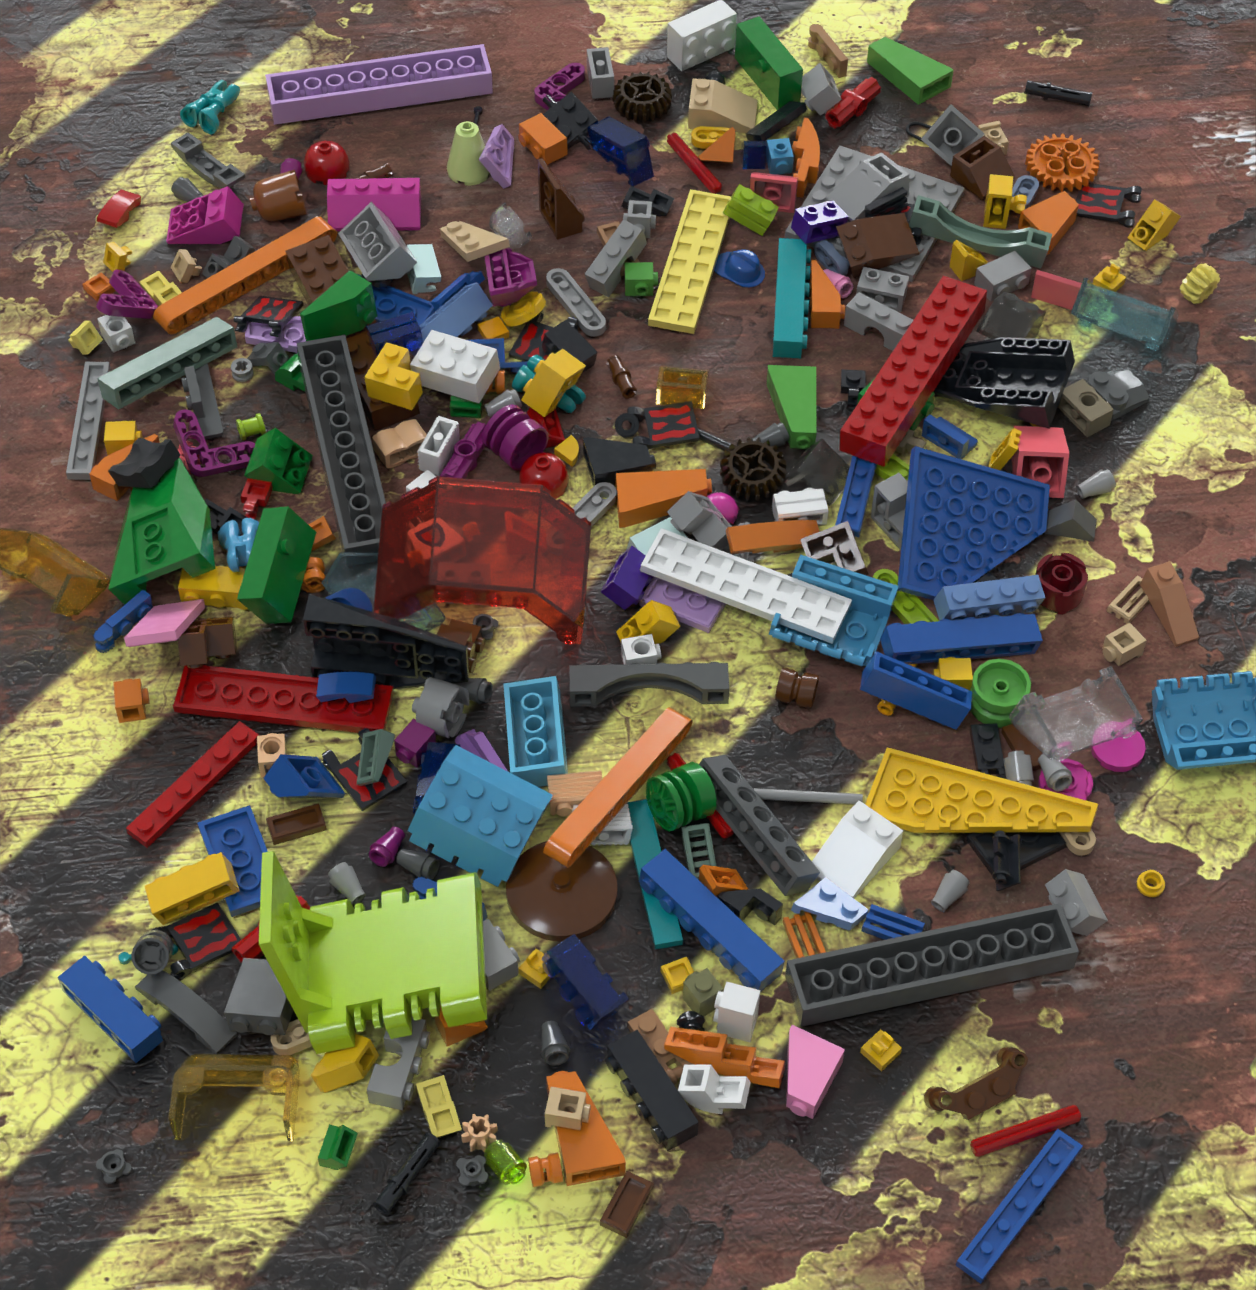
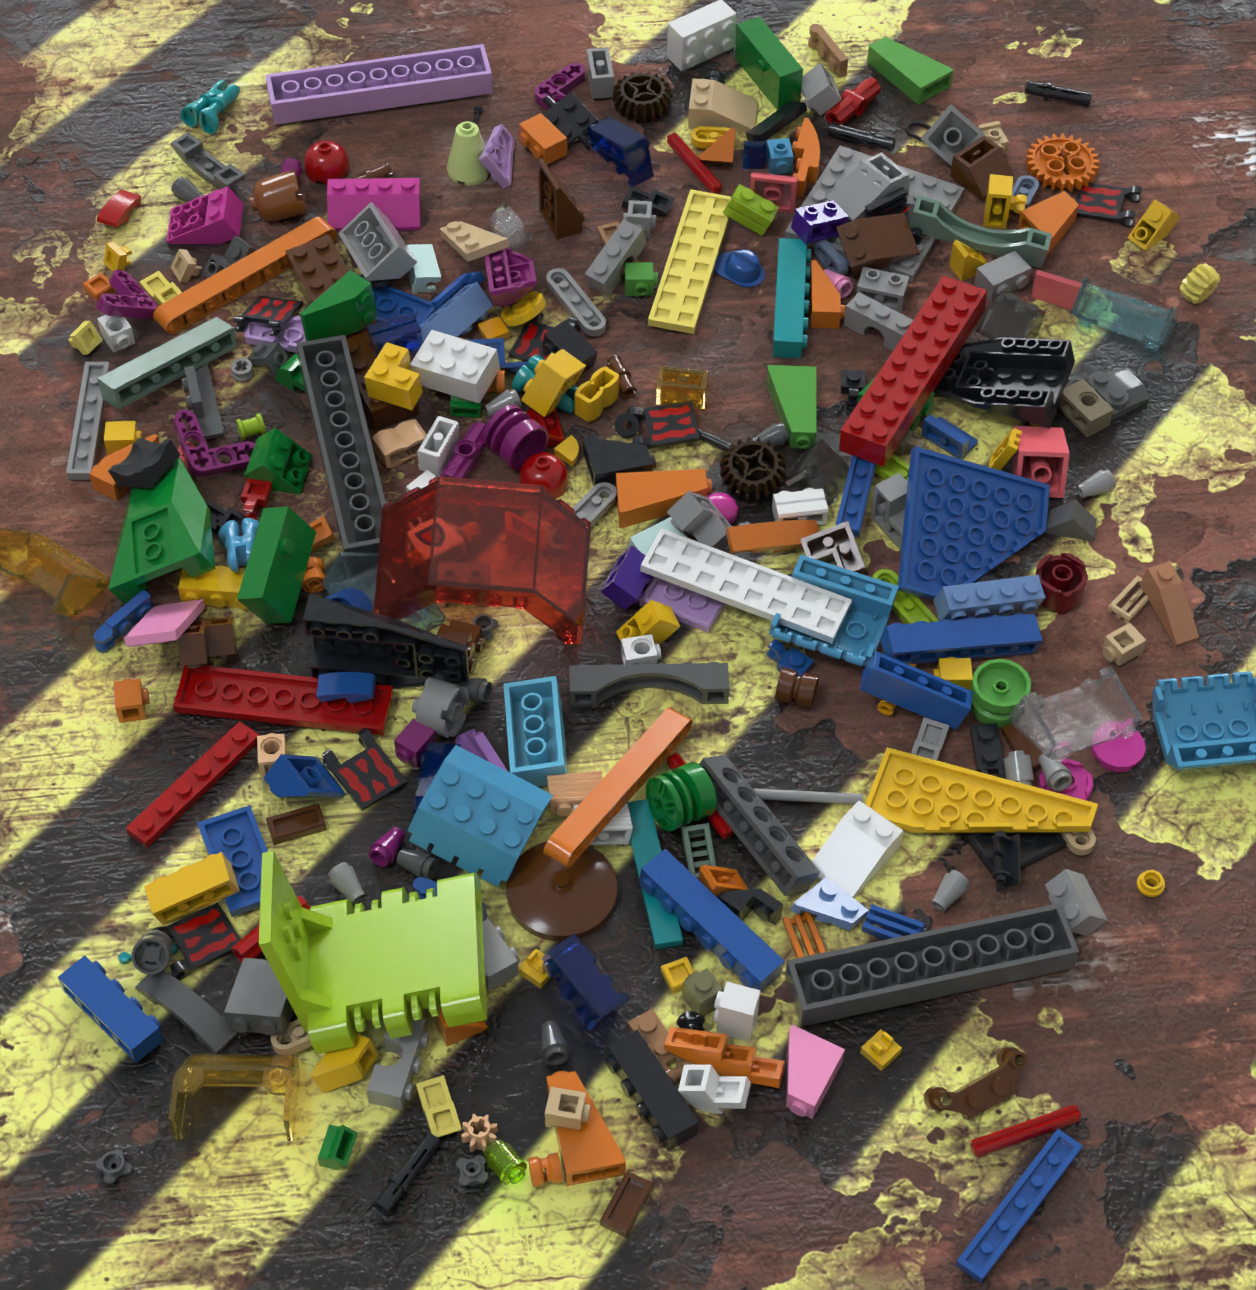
(373, 755): sand green slope -> none
(596, 394): none -> yellow brick
(793, 659): none -> blue plate
(867, 138): none -> black pin
(930, 739): none -> light grey slope
(1110, 278): yellow tile -> none

